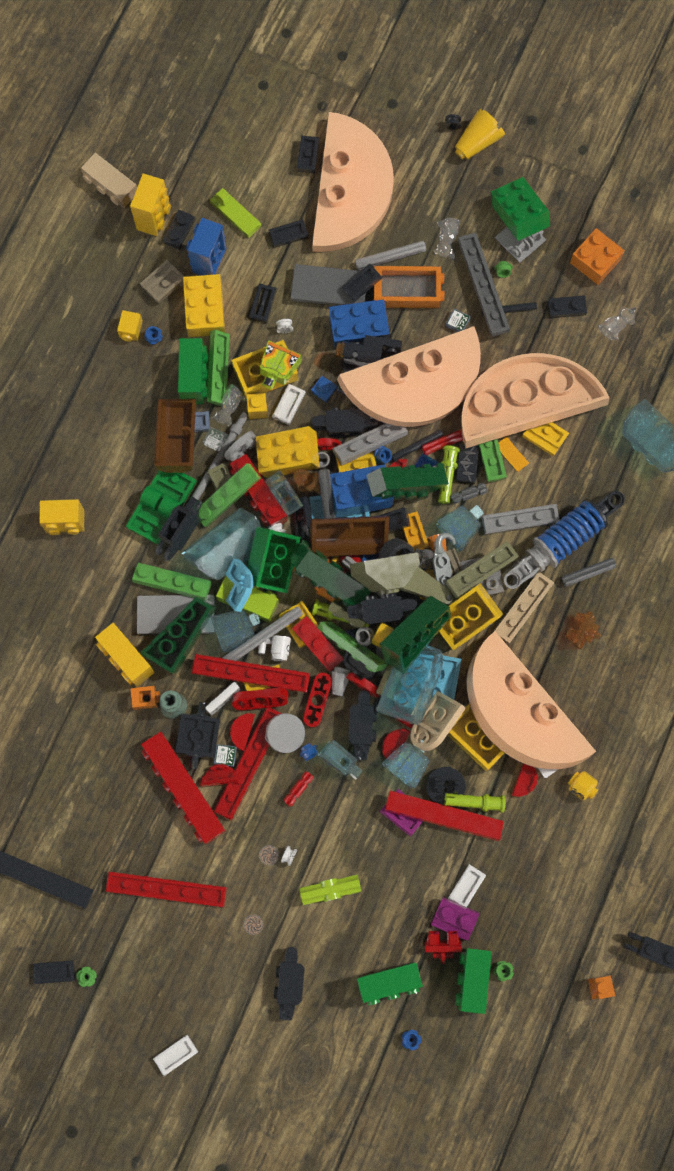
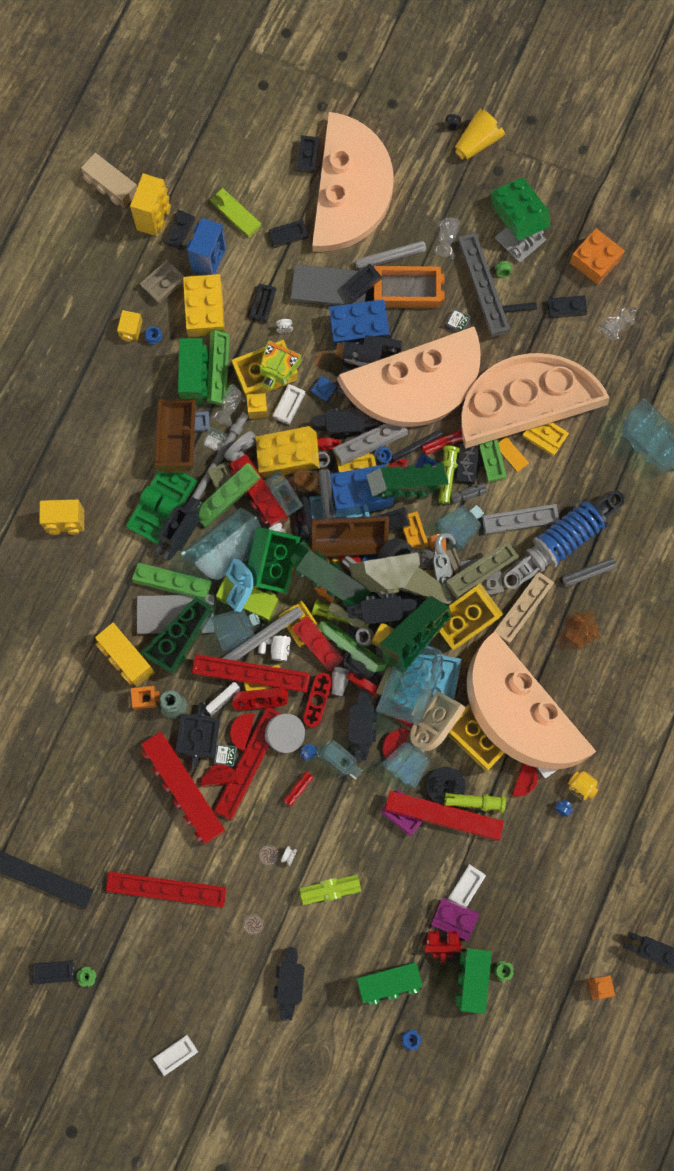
(563, 808): none -> blue plate

